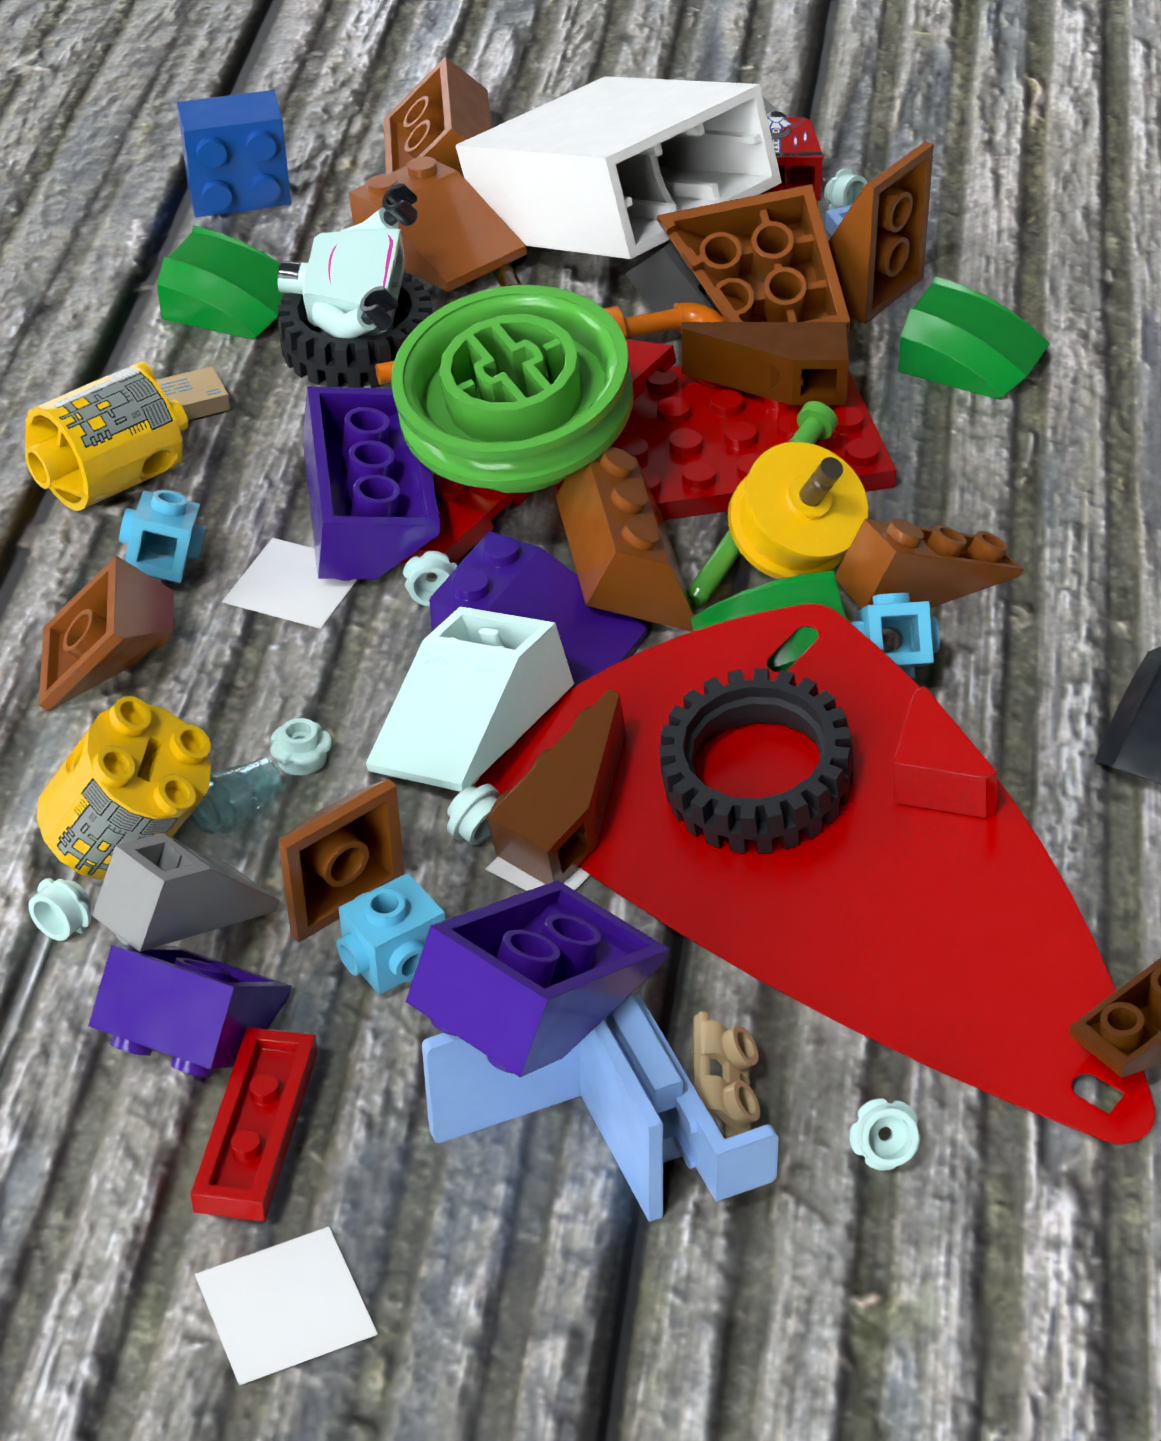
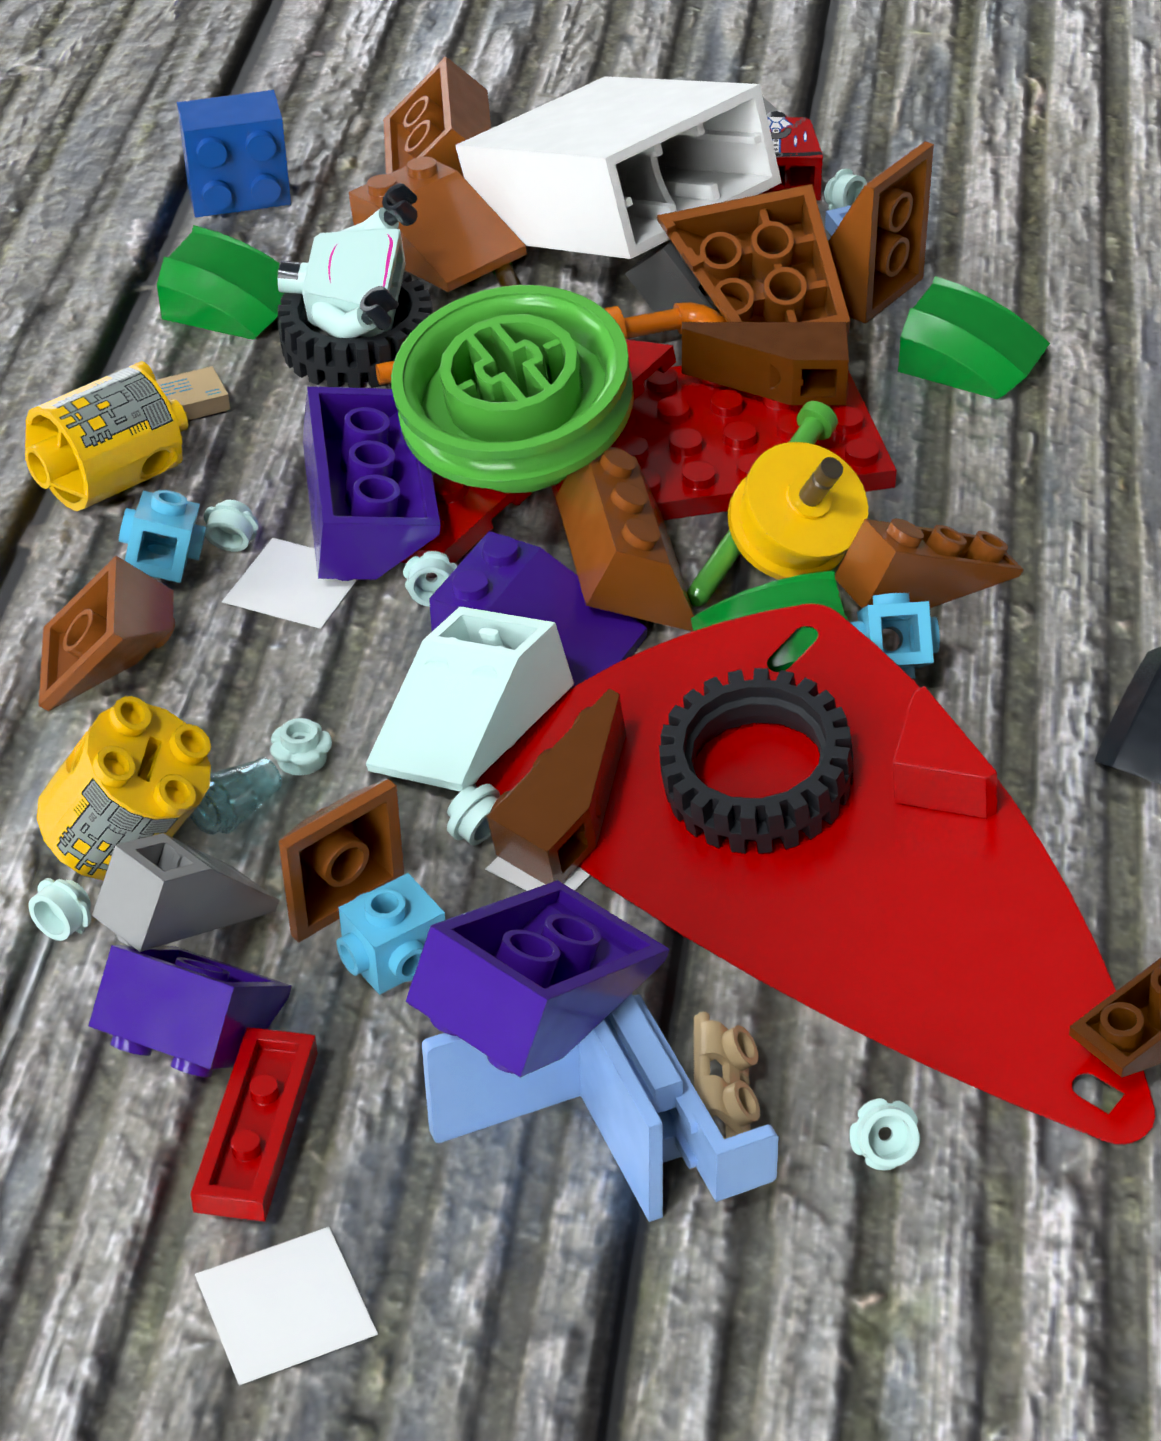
(230, 525): none -> light aqua plate

